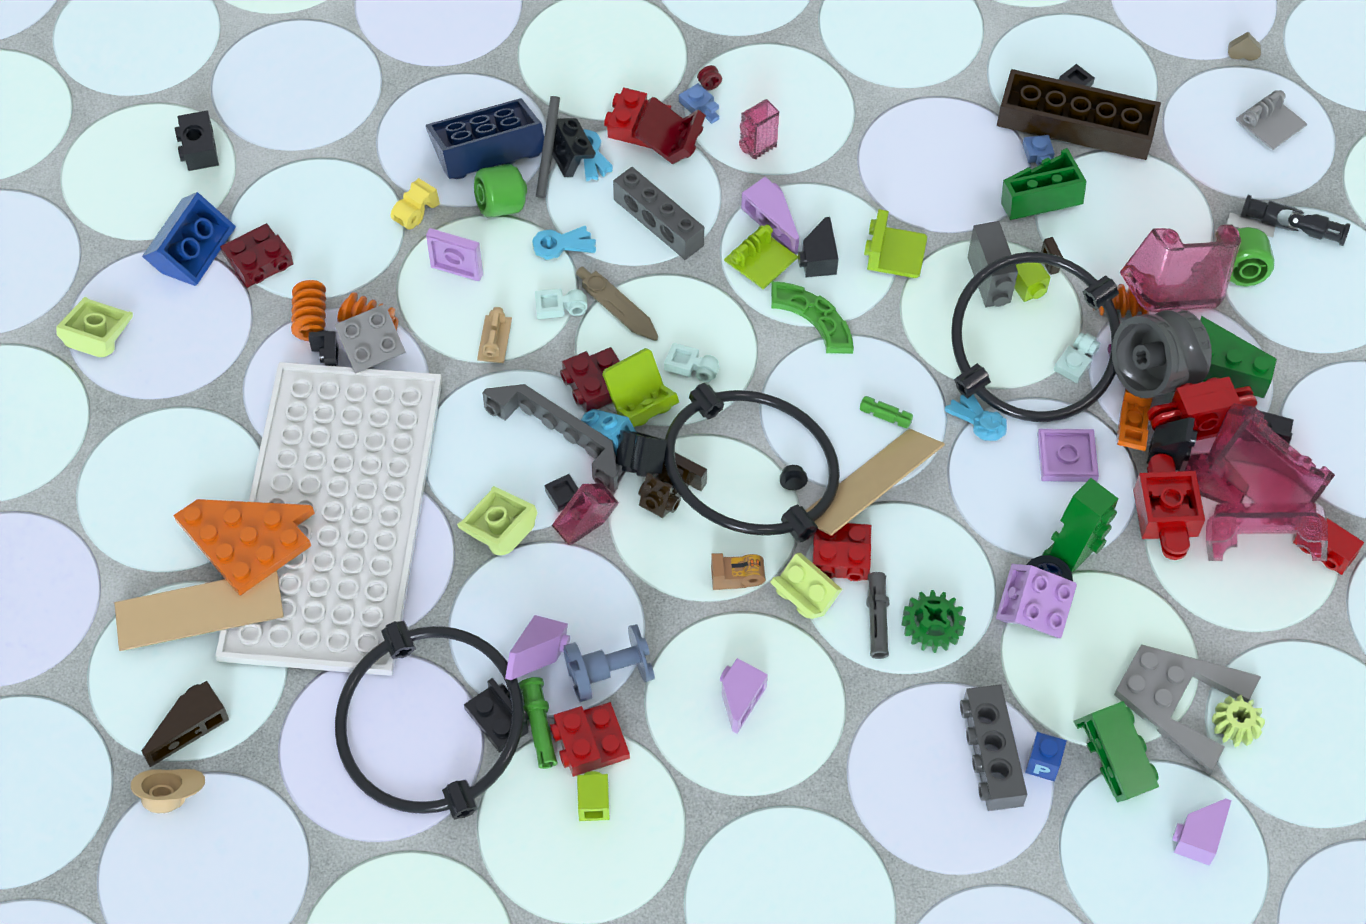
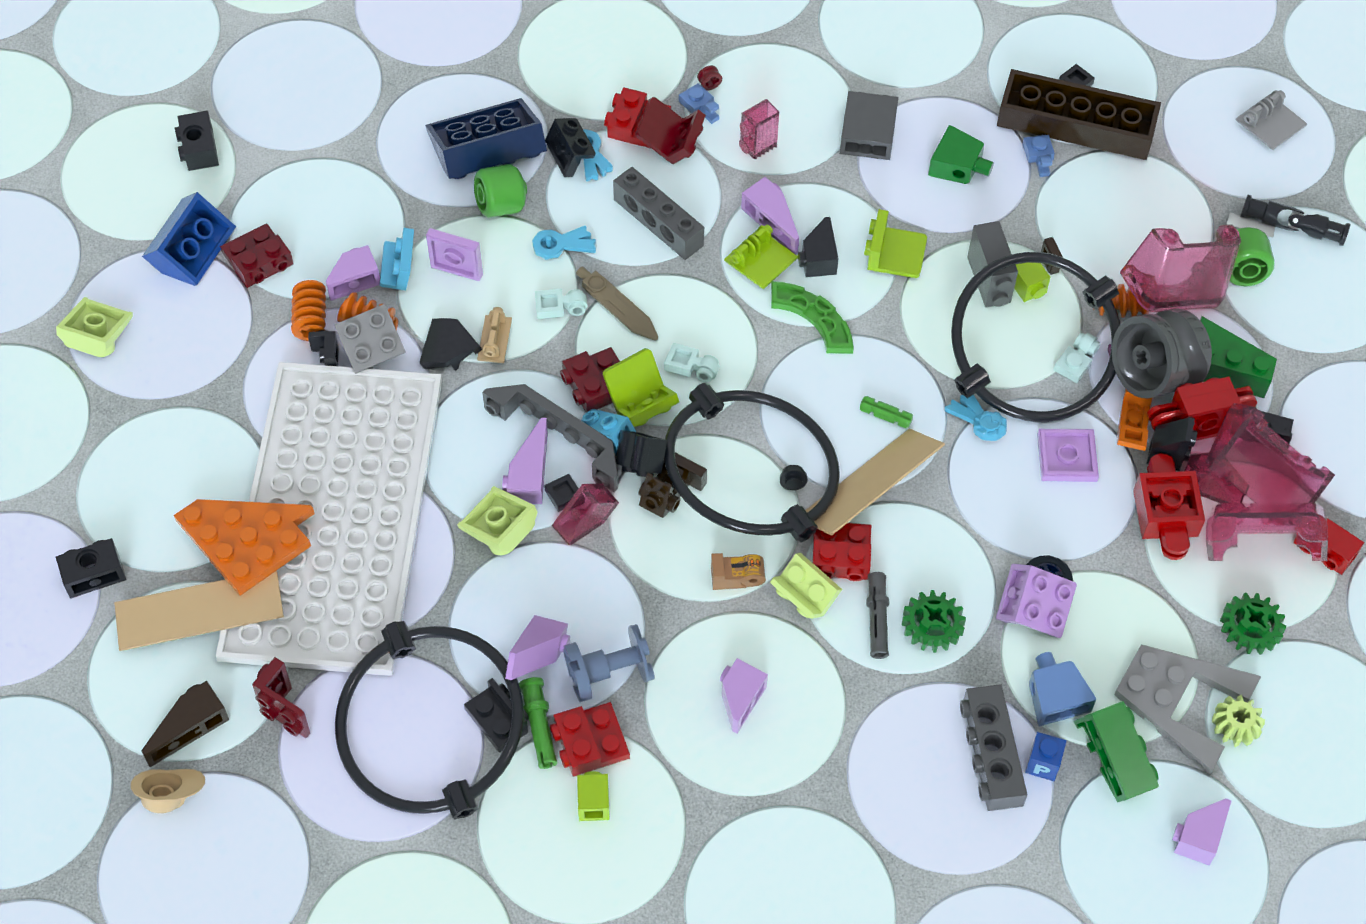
(82, 580): none -> black brick
(270, 692): none -> dark red bracket
(353, 273): none -> lavender slope
(397, 261): none -> medium azure bracket
(411, 208): light yellow leg -> none
(447, 344): none -> black slope
(527, 468): none -> lavender slope
(548, 147): dark grey bar -> none
(868, 125): none -> dark grey brick
(959, 157): none -> green torso
(1045, 188): green wedge -> none
(1059, 691): none -> medium blue torso
(1085, 525): green wedge -> none
(1244, 47): dark tan tile -> none
(1253, 623): none -> green gear

